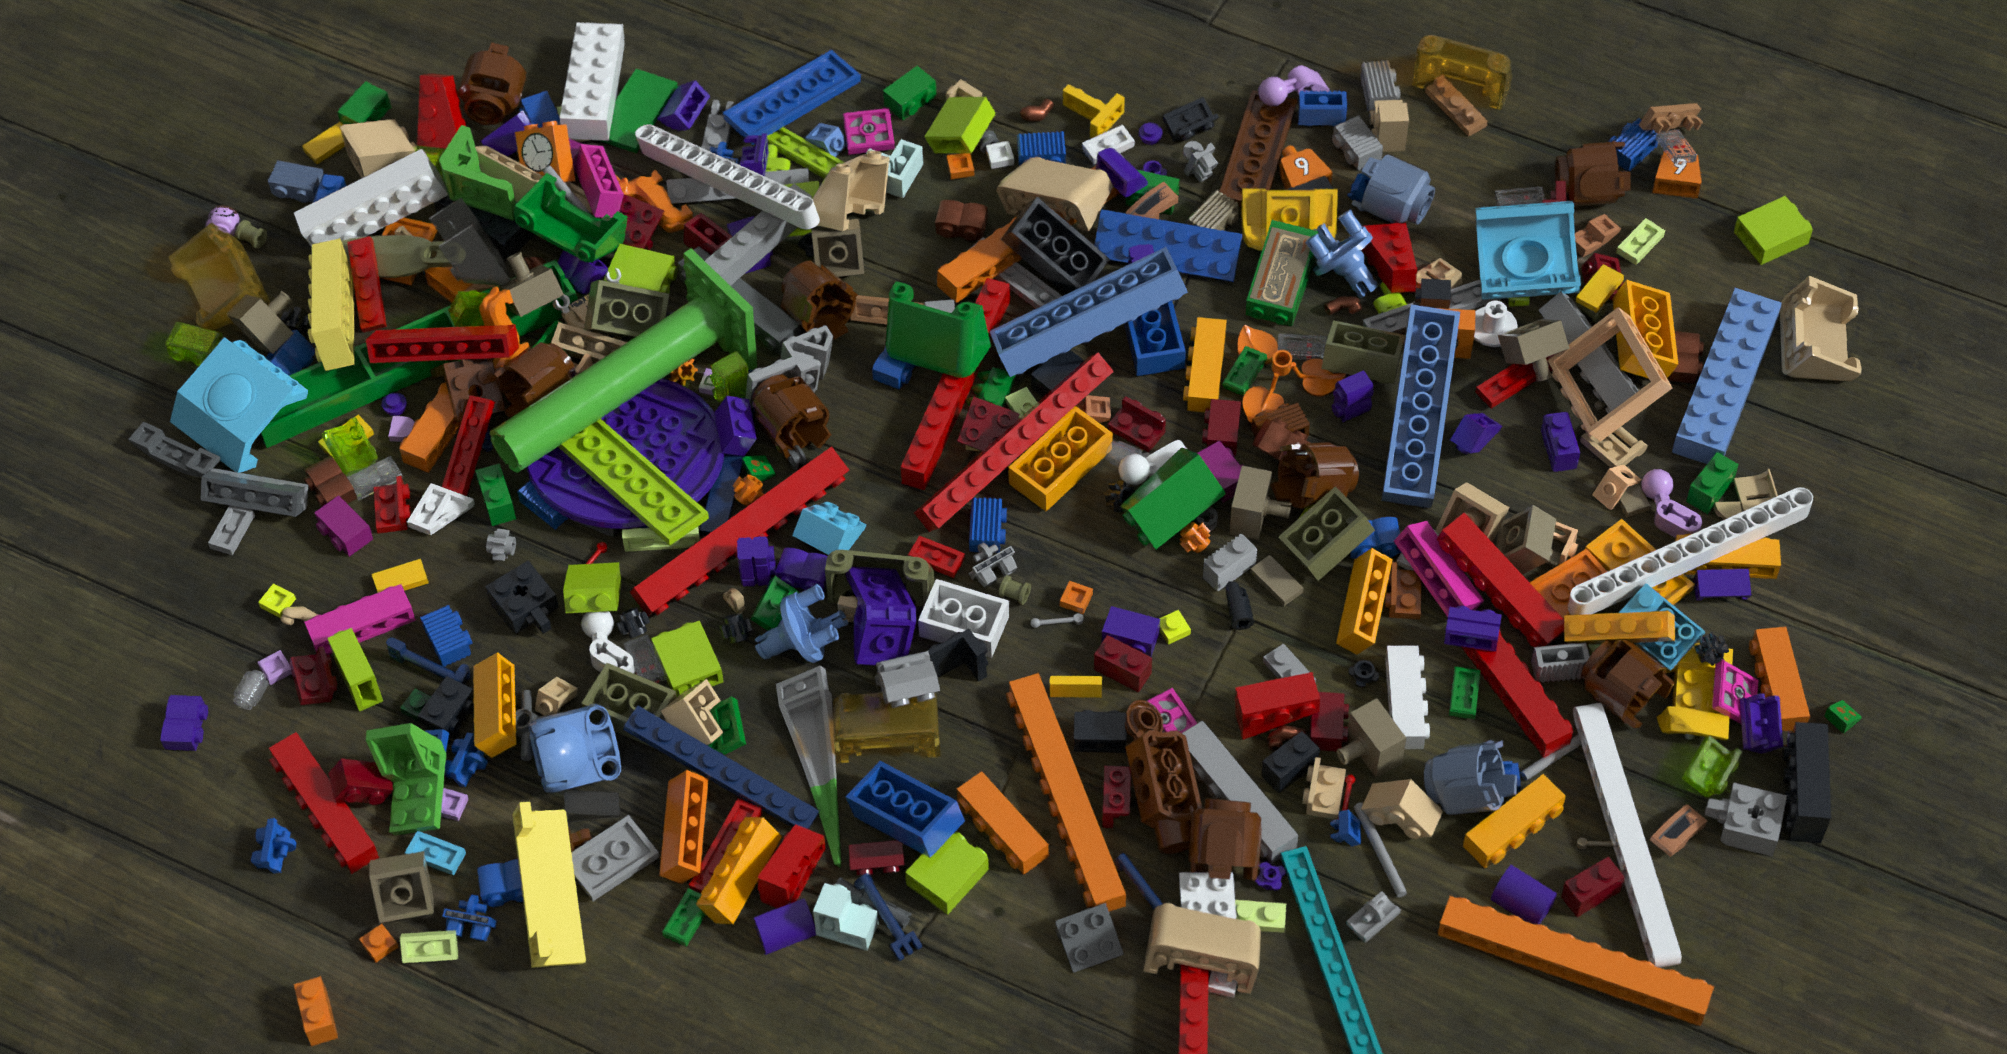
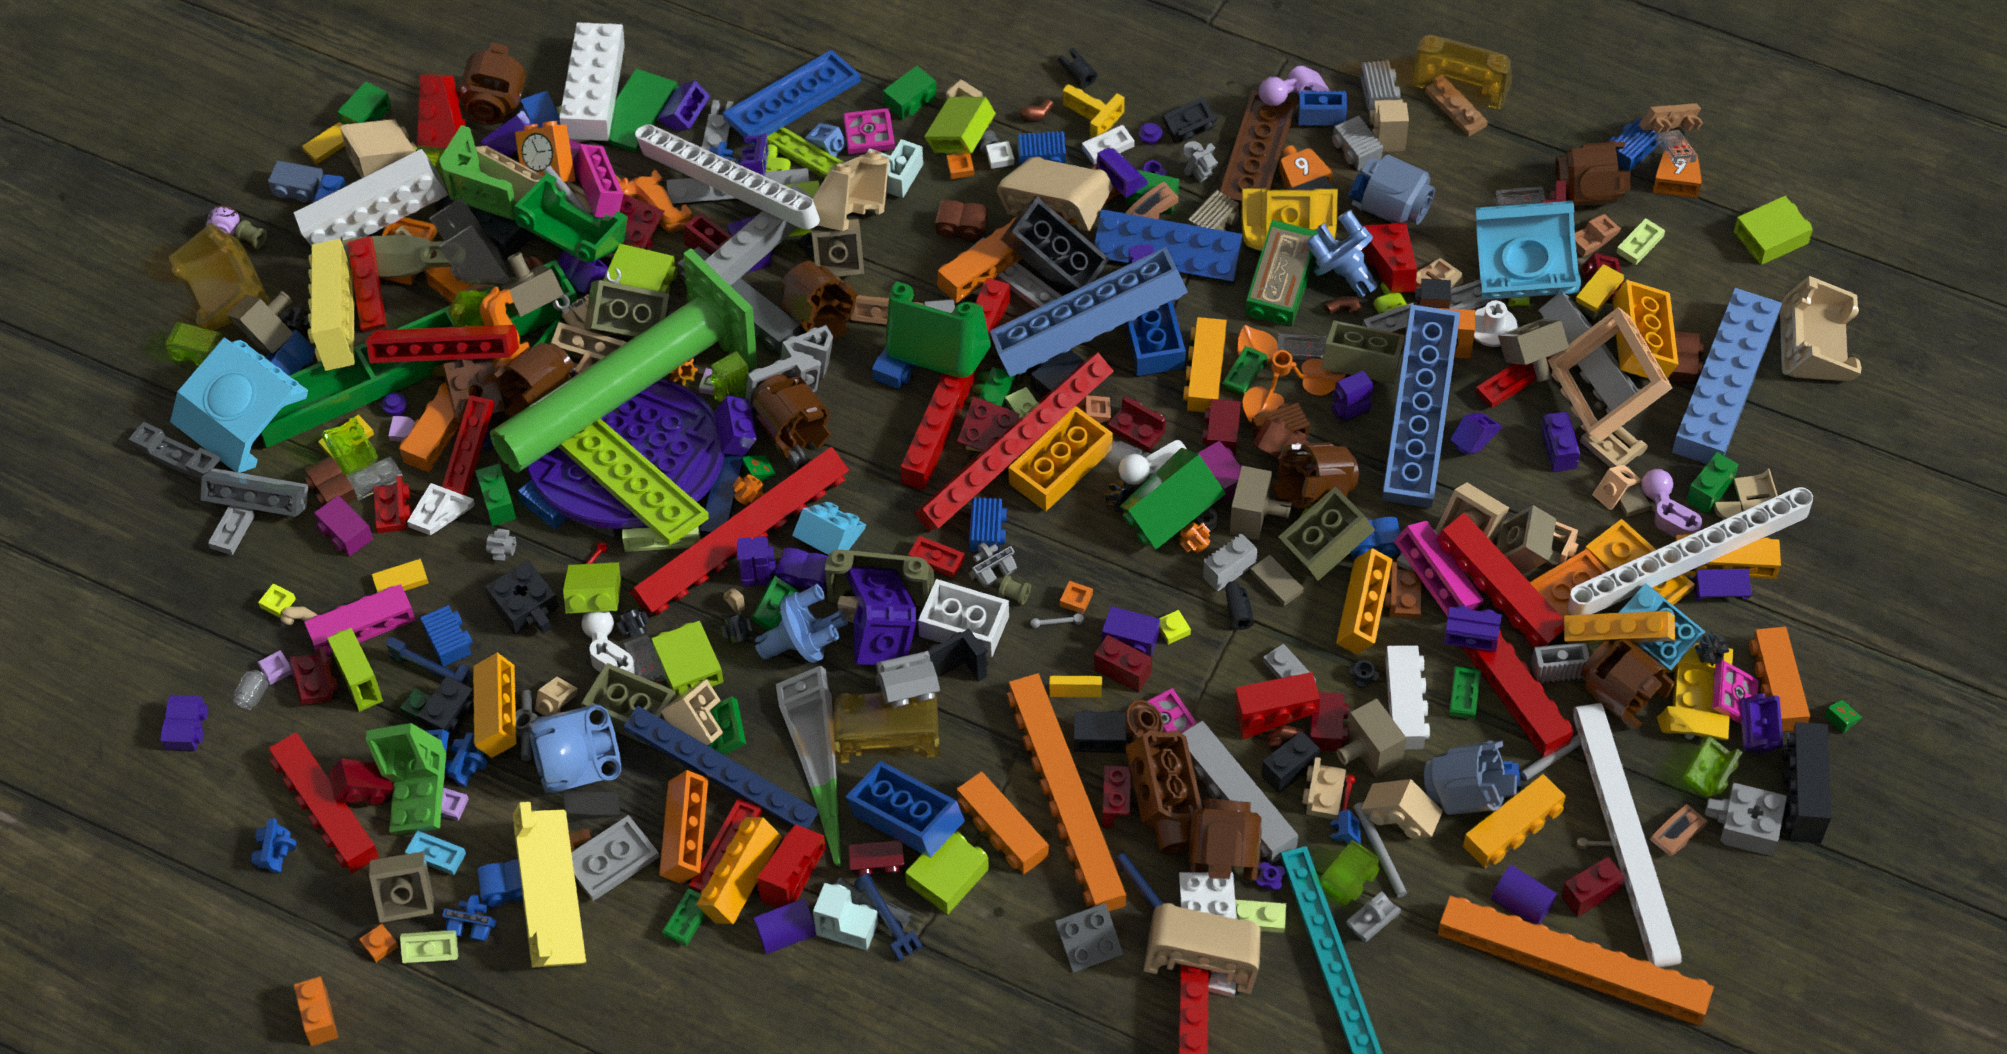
(1079, 68): none -> black hinge
(1349, 872): none -> clear neon green brick

